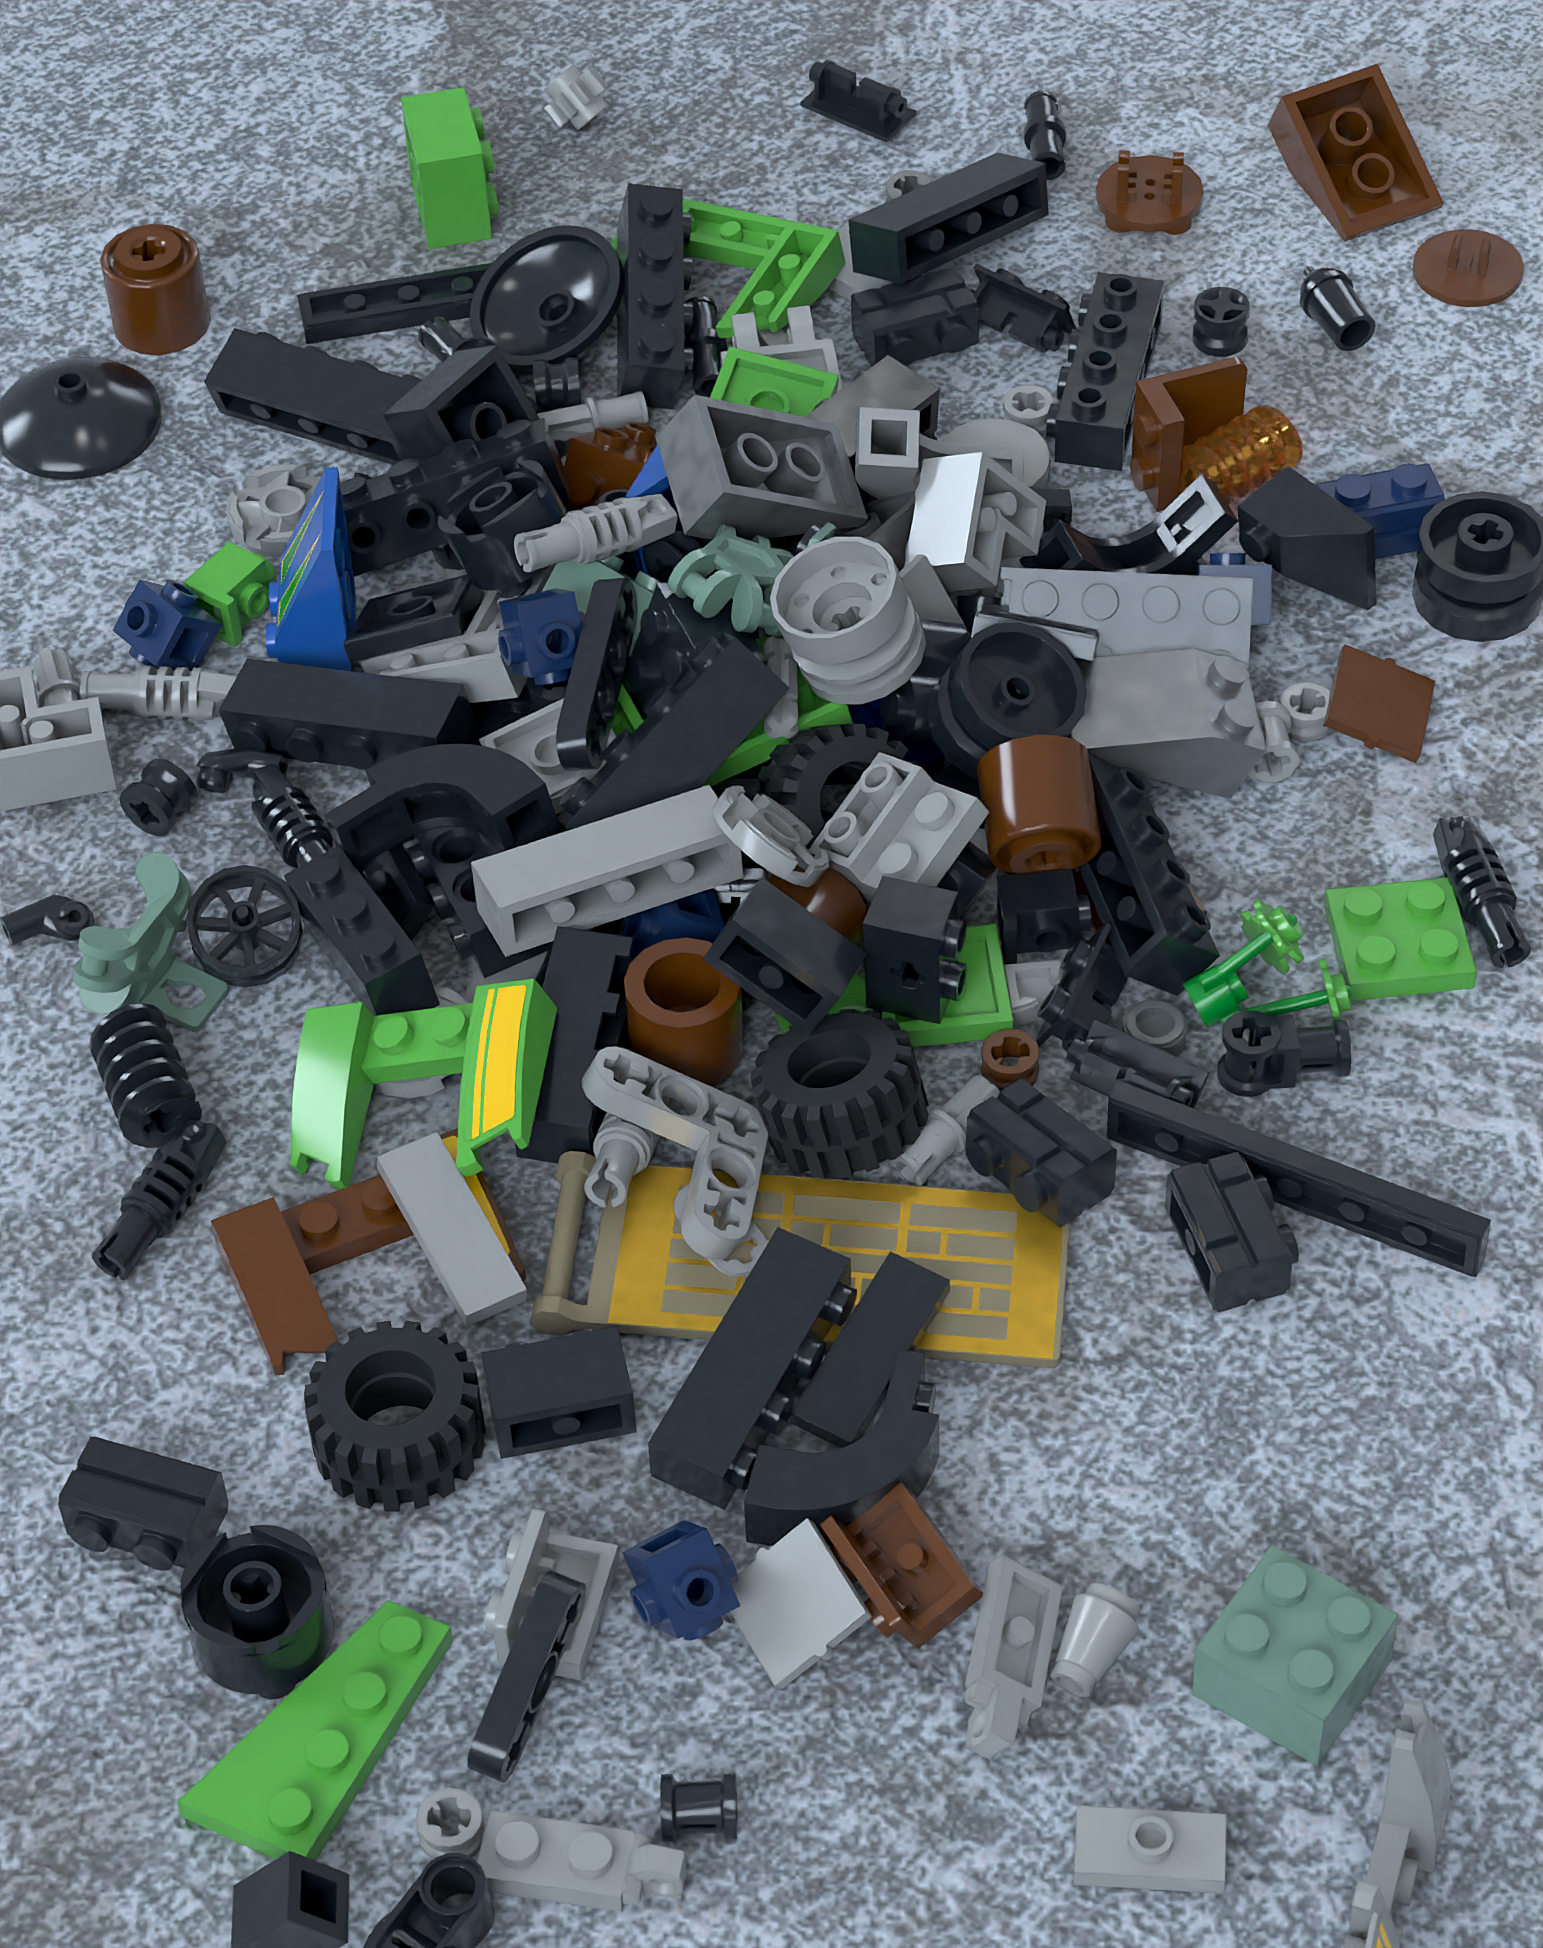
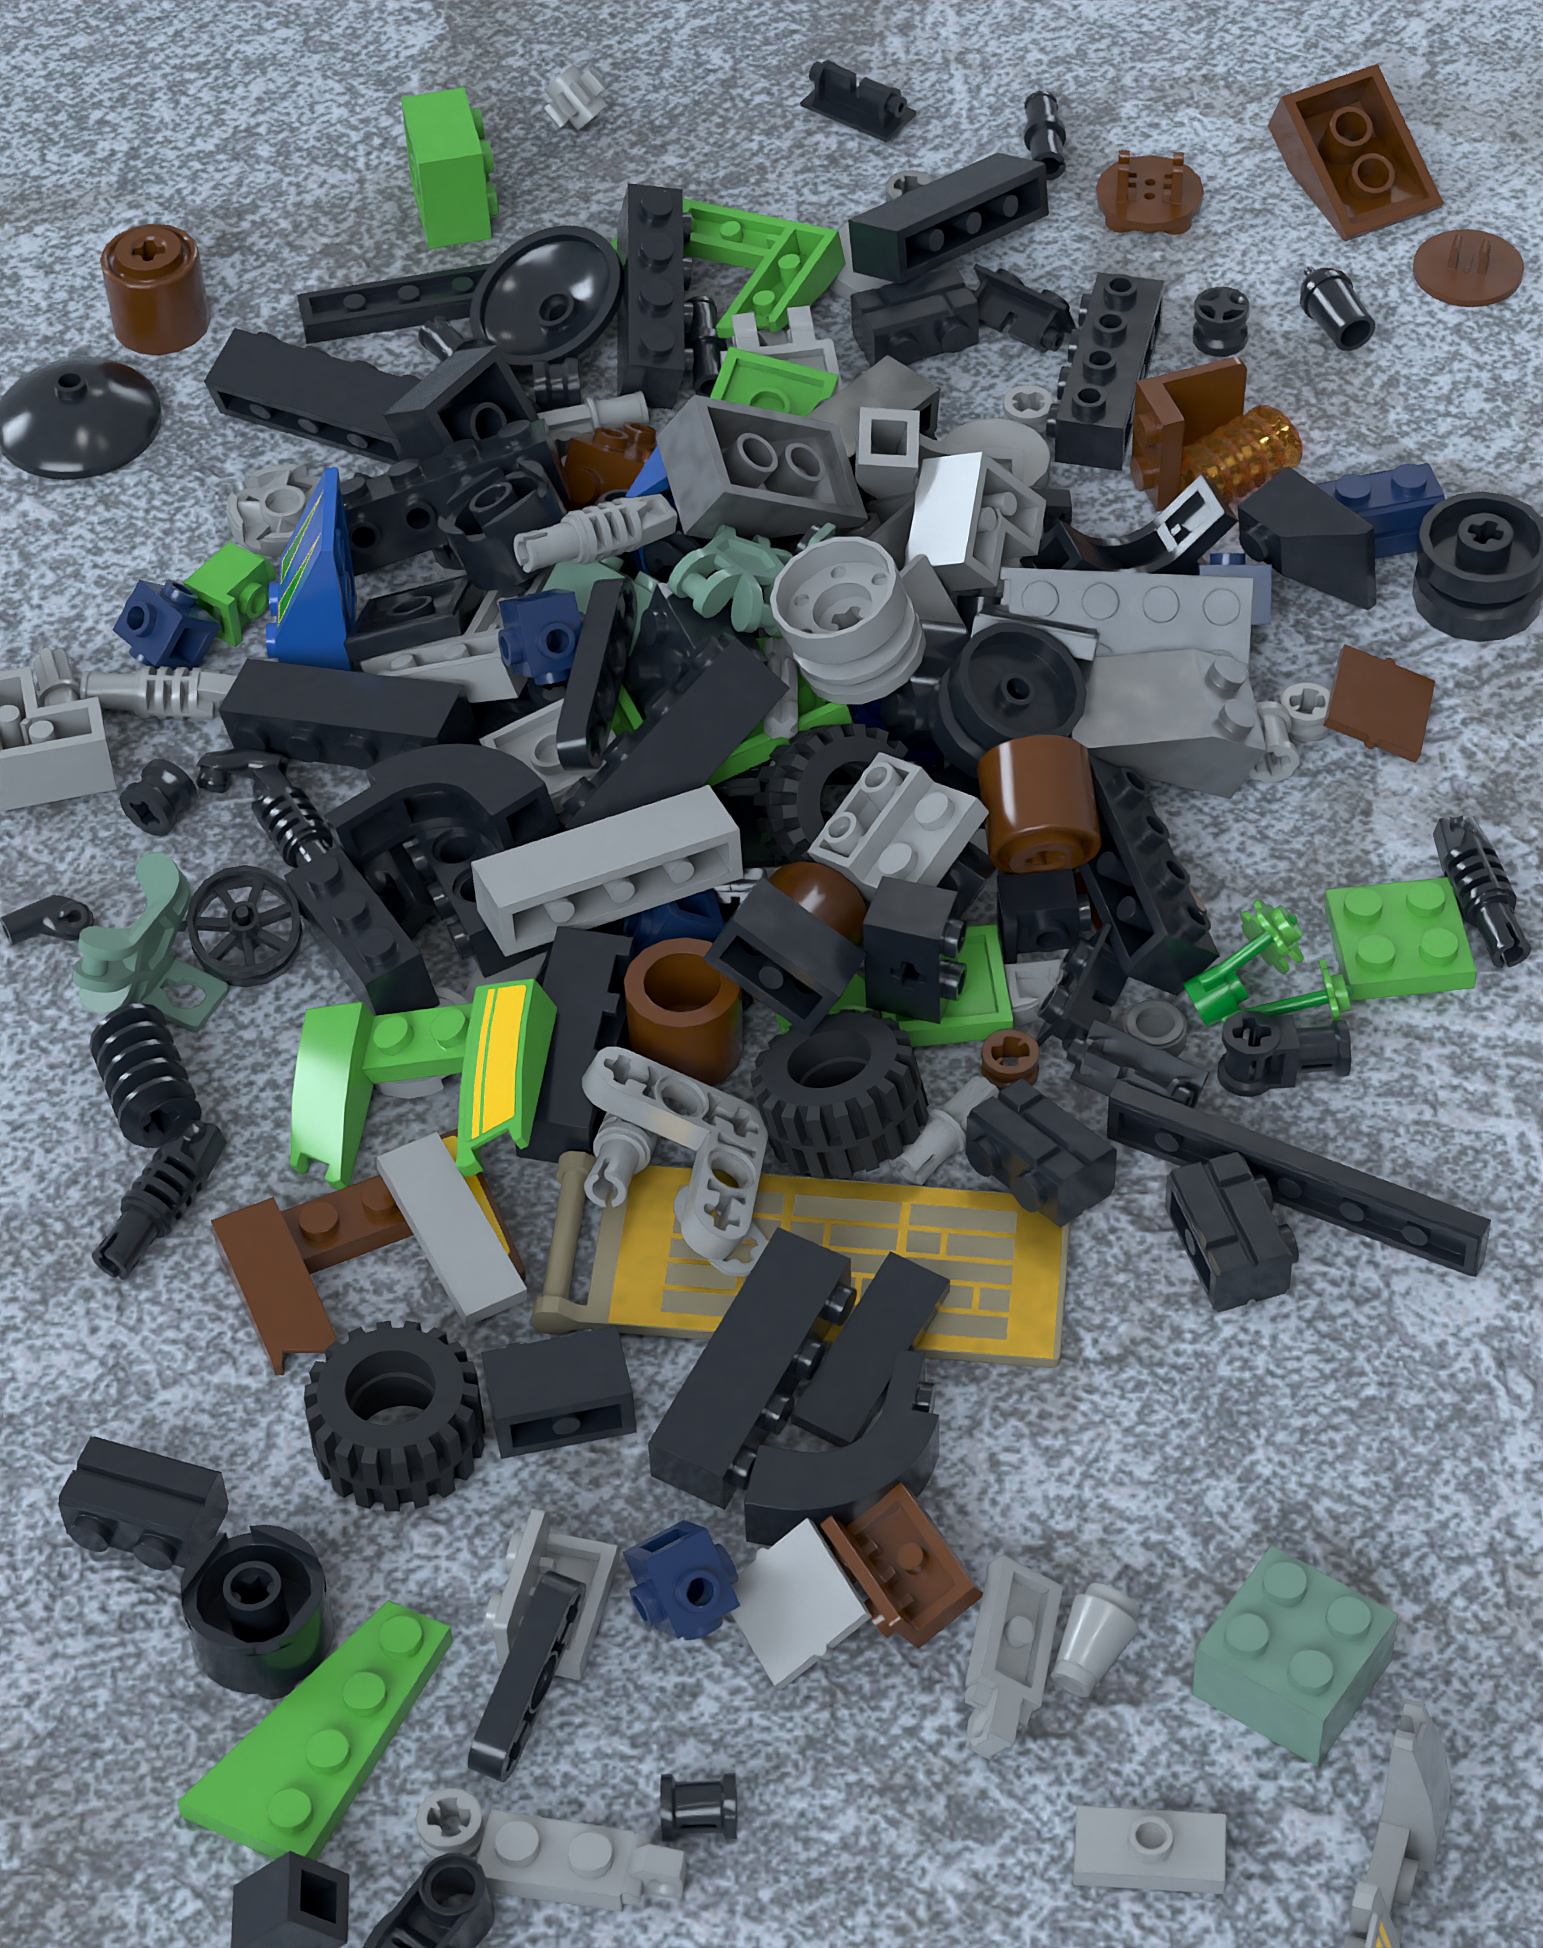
(770, 836): light grey piece -> none

